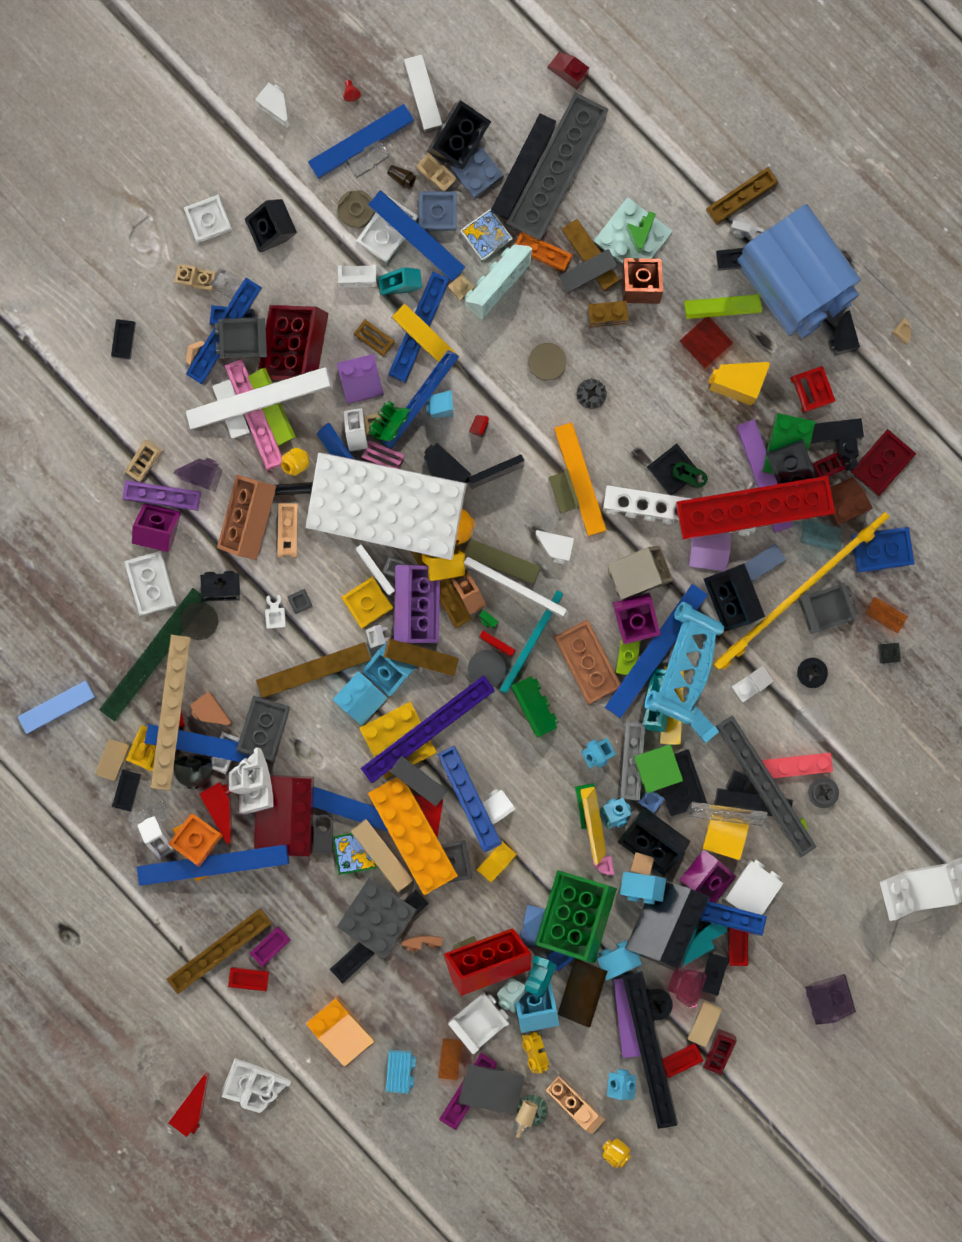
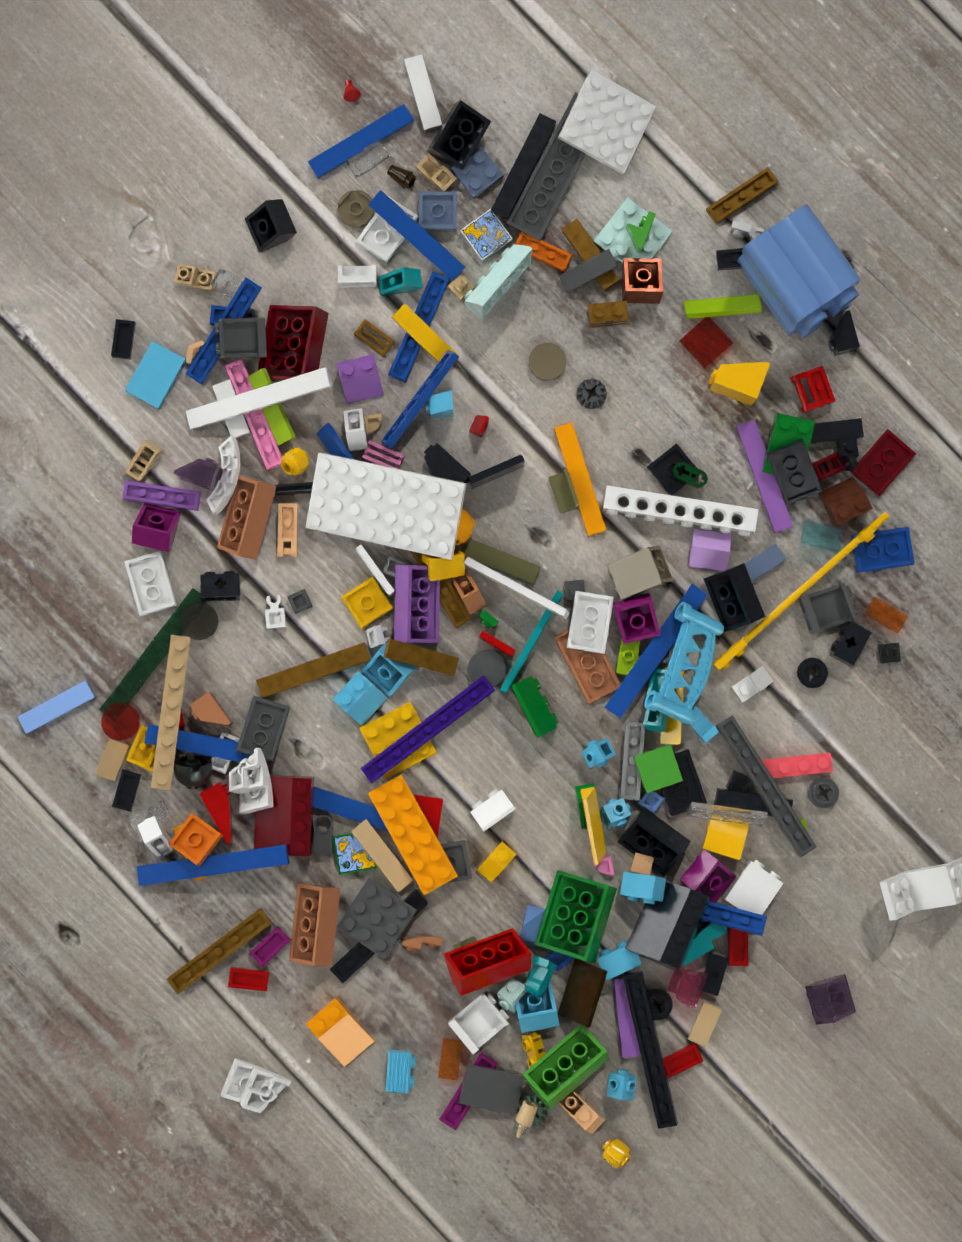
(120, 721): none -> clear red tile
(155, 375): none -> medium azure tile
(190, 1112): red slope -> none
(208, 219): white tile -> none
(231, 467): none -> white tile
(273, 103): white slope -> none
(314, 925): none -> nougat slope
(392, 421): green hinge -> none
(418, 780): dark grey tile -> none
(469, 799): blue tile -> none
(555, 546): white slope -> none
(566, 1066): none -> bright green slope
(569, 69): dark red slope -> none
(571, 587): none -> dark grey plate
(590, 622): none -> white tile
(606, 122): none -> white plate
(720, 1035): dark red slope -> none
(755, 507): red plate -> none
(858, 637): none -> black brick
(903, 331): tan tile -> none

